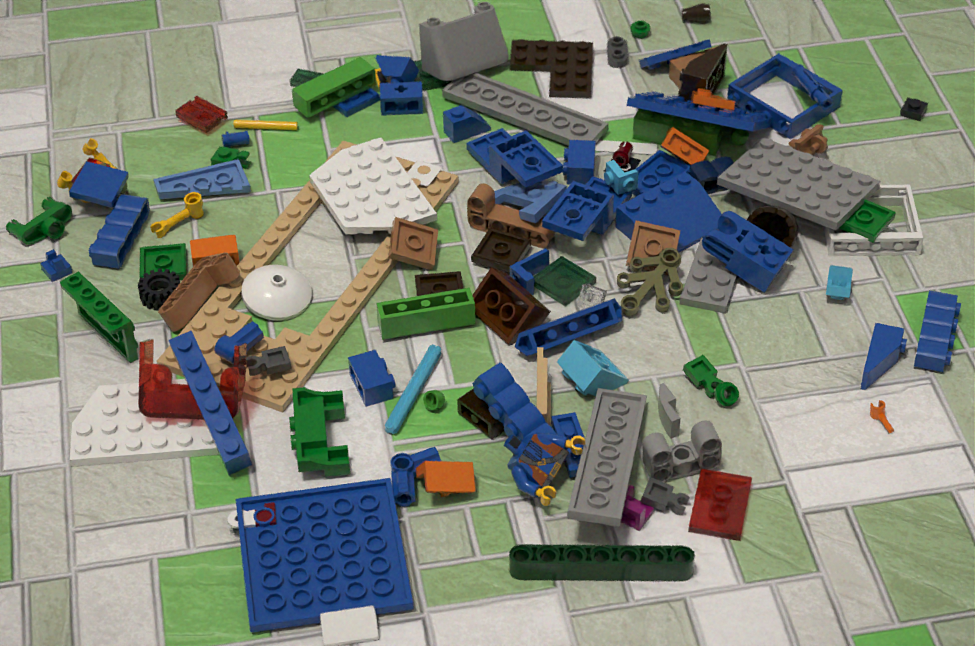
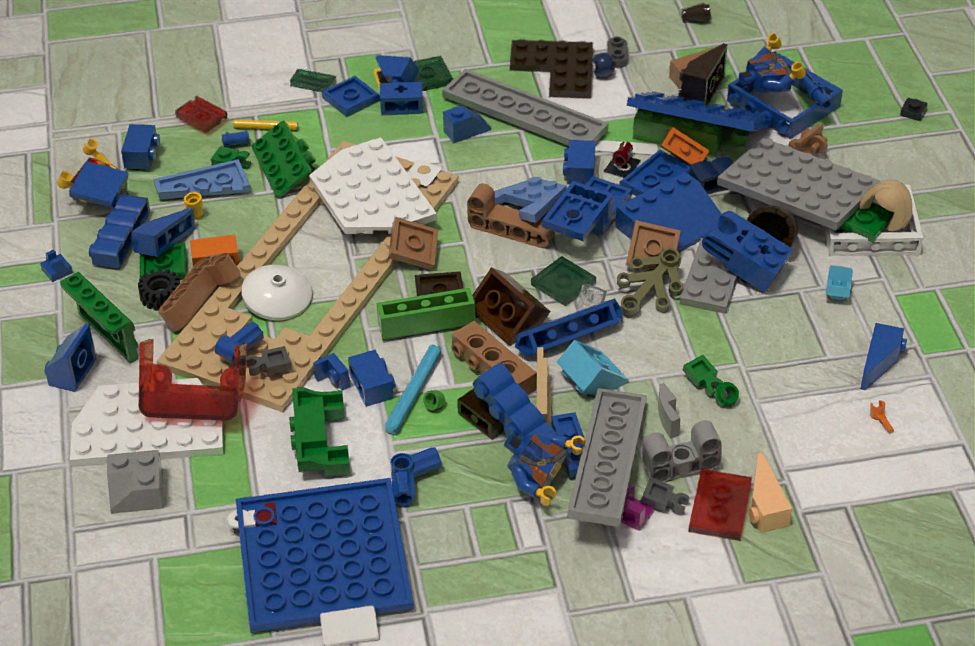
(47, 224): green connector -> none
(72, 360): none -> blue slope
(135, 481): none -> light grey slope
(140, 146): none -> blue brick
(161, 233): none -> blue slope
(210, 402): blue arch -> none
(283, 158): none -> green bracket
(332, 368): none -> blue bracket
(333, 87): bright green brick -> none
(447, 477): orange panel -> none
(462, 44): light grey windscreen -> none
(484, 351): none -> medium nougat brick
(500, 250): dark brown plate -> none
(514, 157): blue bracket -> none
(526, 268): blue bracket -> none
(601, 562): dark green beam -> none
(603, 65): none -> dark blue piece
(620, 180): medium azure bracket -> none
(640, 29): green plate -> none
(654, 61): blue wing -> none
(705, 97): orange wing -> none
(769, 72): none -> torso
(769, 504): none -> light nougat slope
(895, 198): none -> tan hair
(936, 331): blue brick -> none

